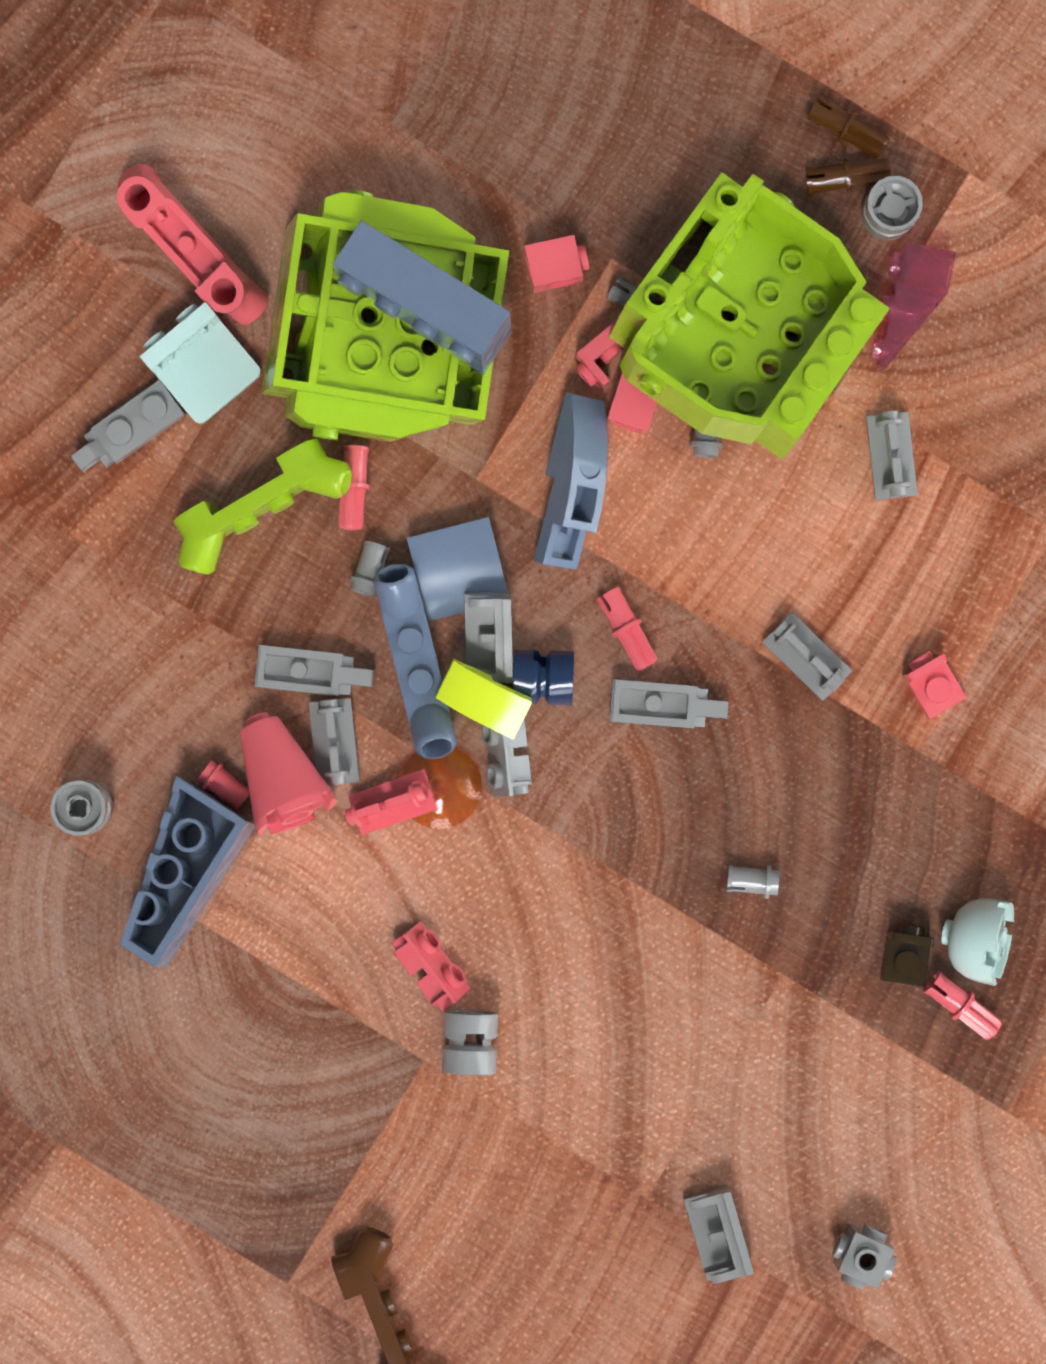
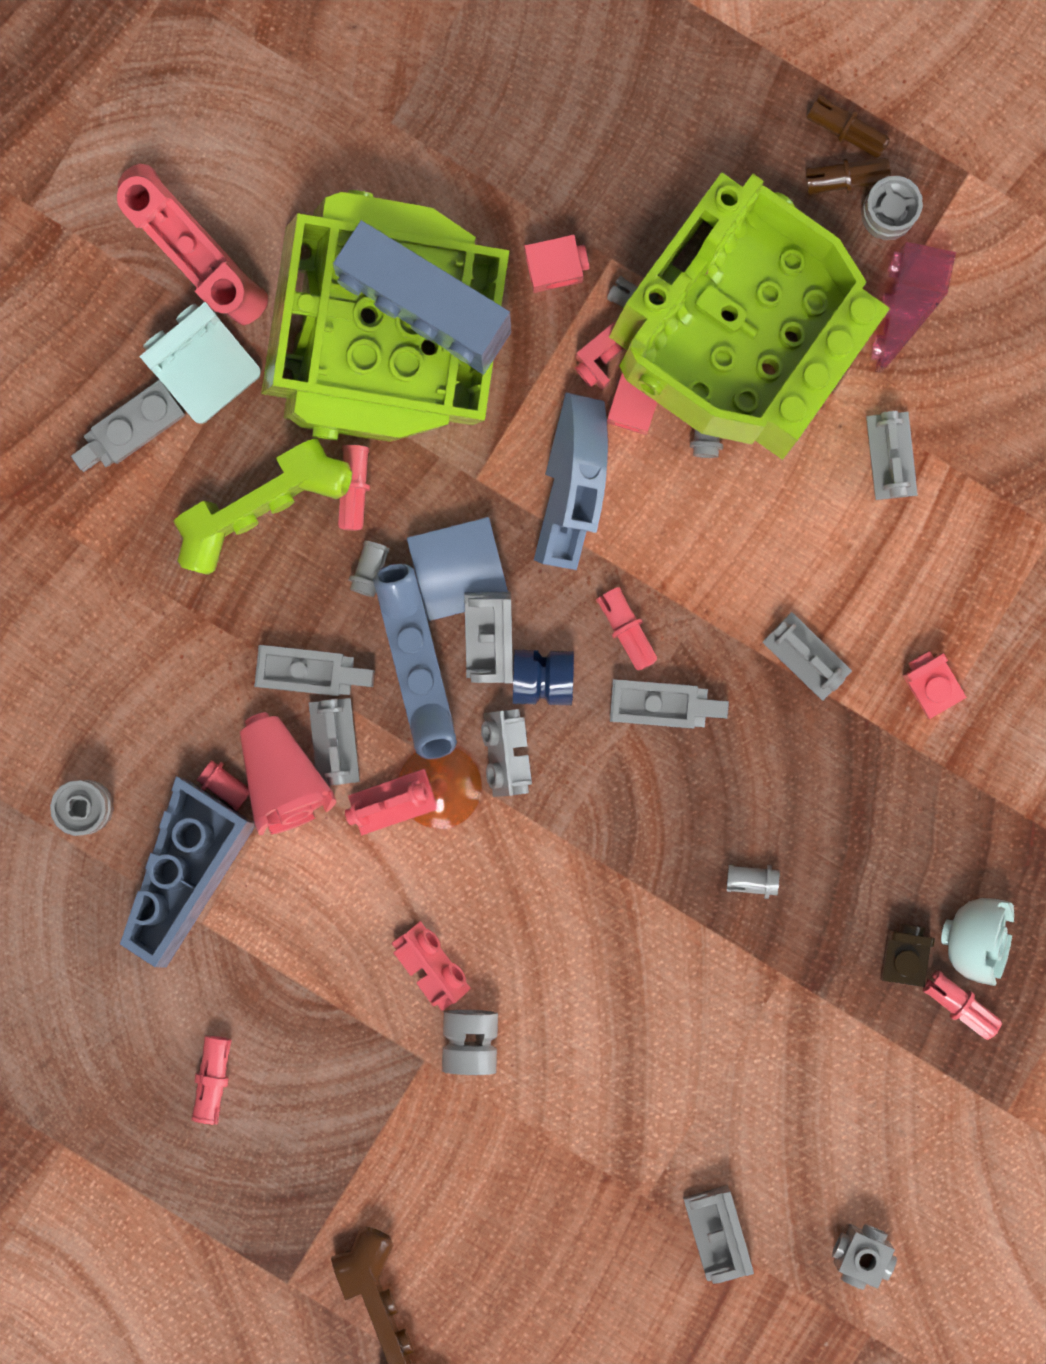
(211, 1080): none -> coral pin
(483, 699): neon yellow slope -> none

